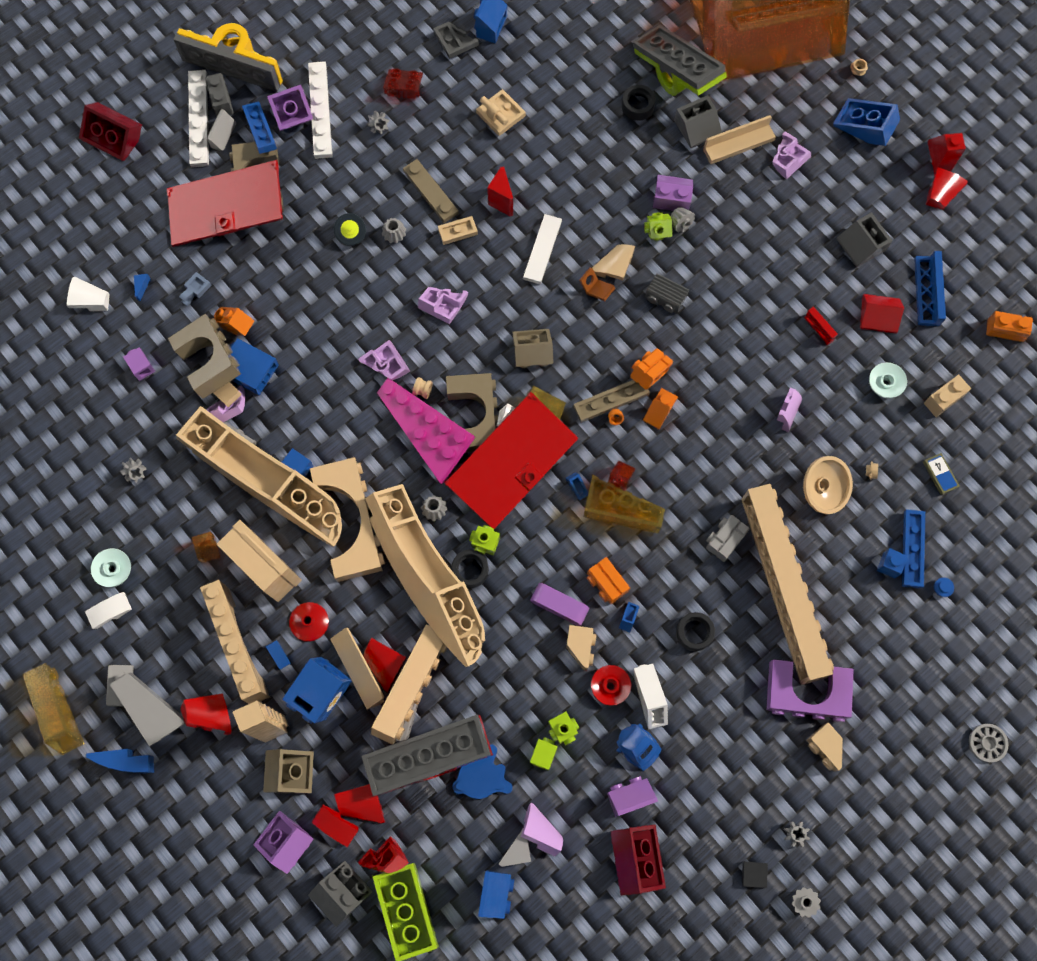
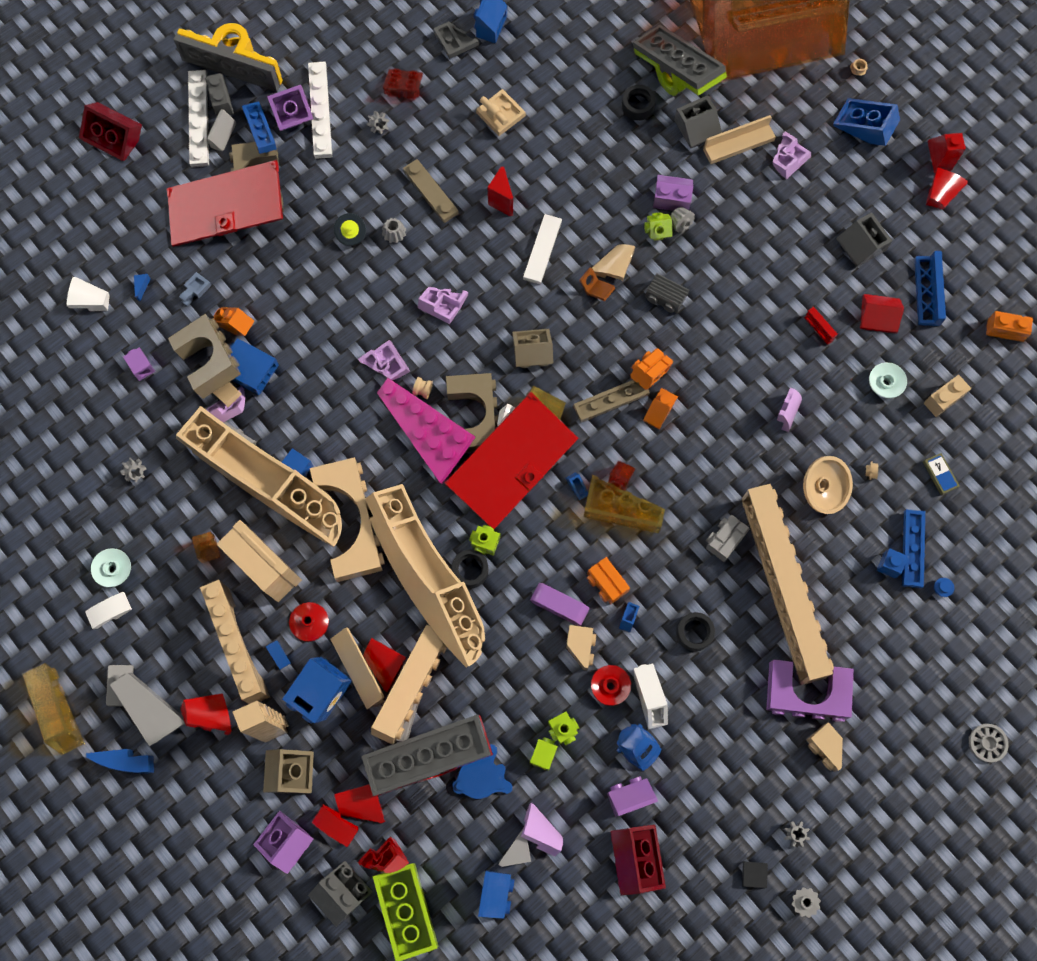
(434, 514): light grey piece -> none
(457, 230): tan plate -> none
(613, 419): orange hinge -> none

